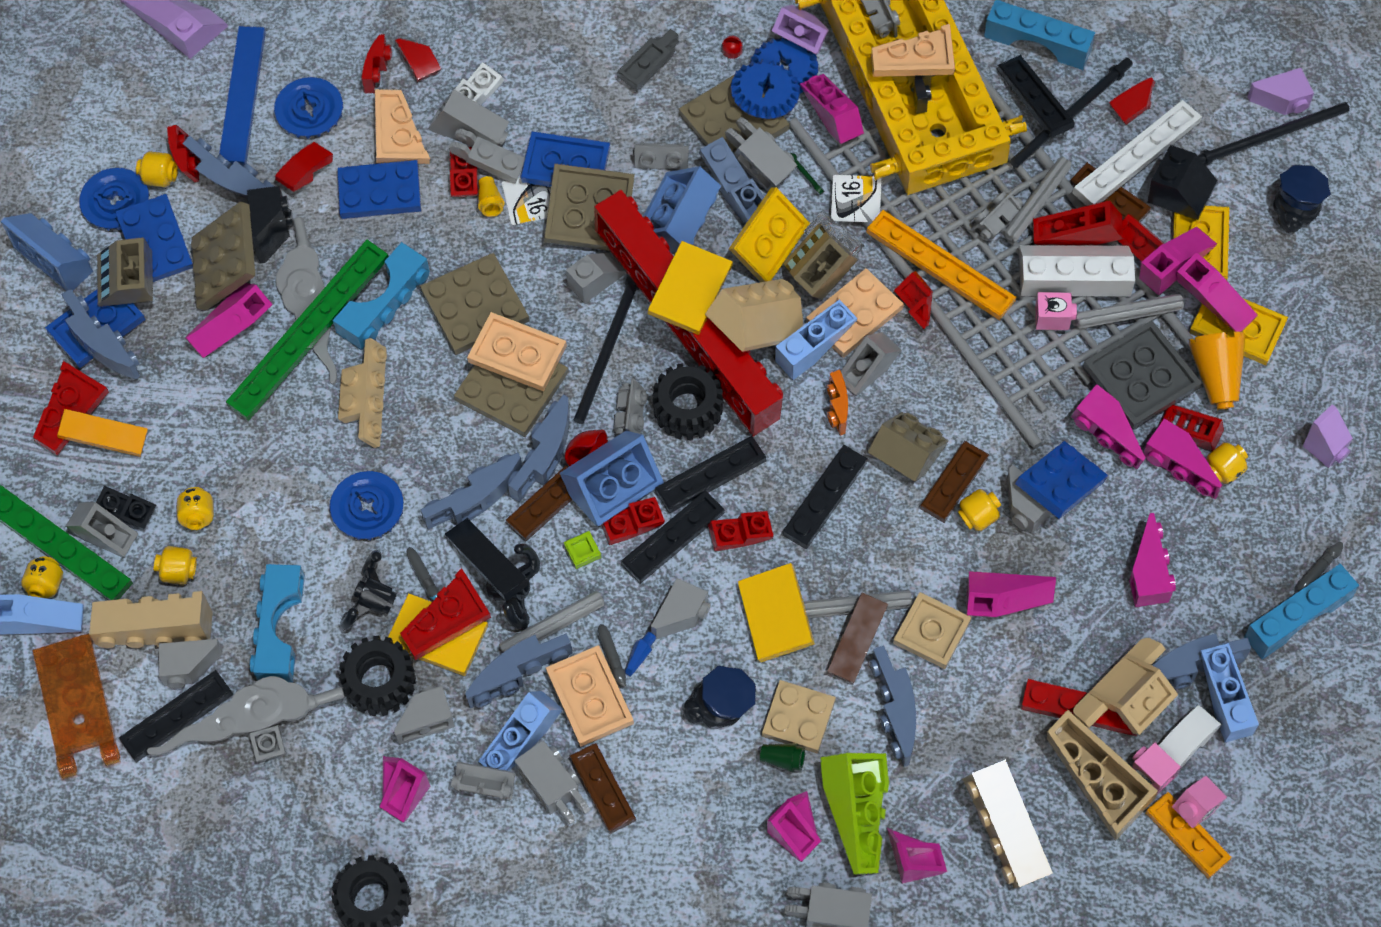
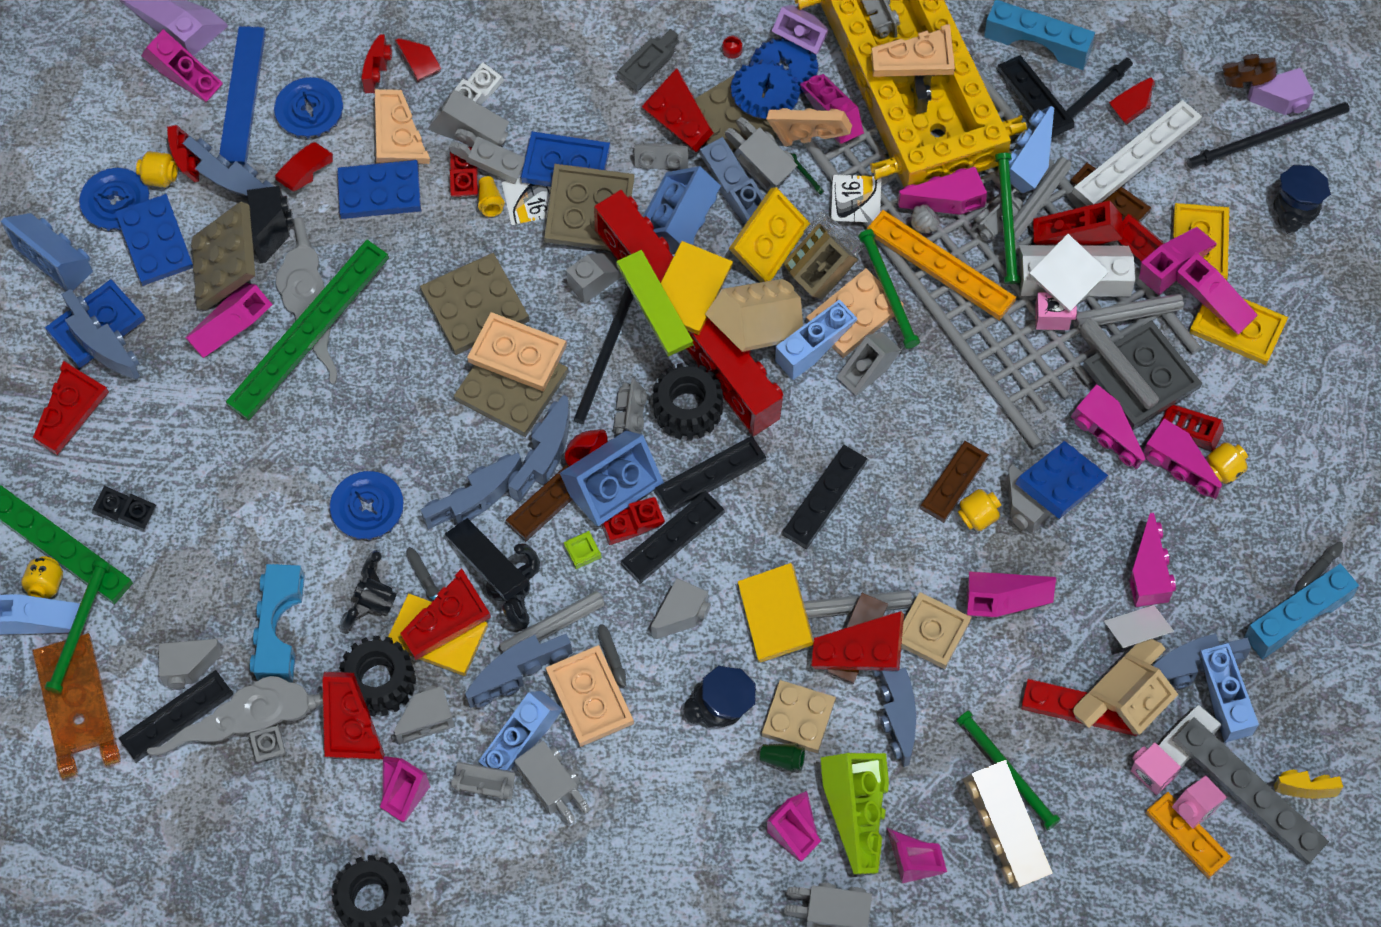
(100, 569): none -> green bar
(101, 528): light grey slope -> none
(102, 433): light orange tile -> none
(125, 273): dark tan slope -> none
(150, 621): tan wedge -> none
(175, 565): yellow head -> none
(180, 66): none -> dark pink slope
(195, 508): yellow head -> none
(347, 721): none -> red wing
(363, 393): tan bracket -> none
(364, 319): dark azure arch -> none
(602, 788): reddish brown tile -> none
(639, 652): blue bar -> none
(654, 303): none -> lime tile
(679, 112): none -> red wing
(742, 531): red slope -> none
(808, 123): none -> light nougat wing
(839, 402): orange slope -> none
(862, 646): none -> red wing
(908, 445): dark tan slope -> none
(910, 340): none -> green bar
(917, 297): red slope -> none
(924, 219): none -> light grey piece
(947, 194): none -> dark pink slope
(1007, 218): none -> green bar
(1023, 788): none -> green bar
(1032, 153): none -> light blue slope
(1068, 273): none -> white tile
(1102, 775): tan wedge -> none
(1119, 363): none -> light grey axle
(1138, 626): none -> white sticker
(1182, 183): black slope -> none
(1220, 366): light orange cone -> none
(1250, 69): none -> reddish brown plate
(1250, 791): none -> dark grey plate
(1300, 785): none -> yellow slope
(1329, 438): lavender slope -> none

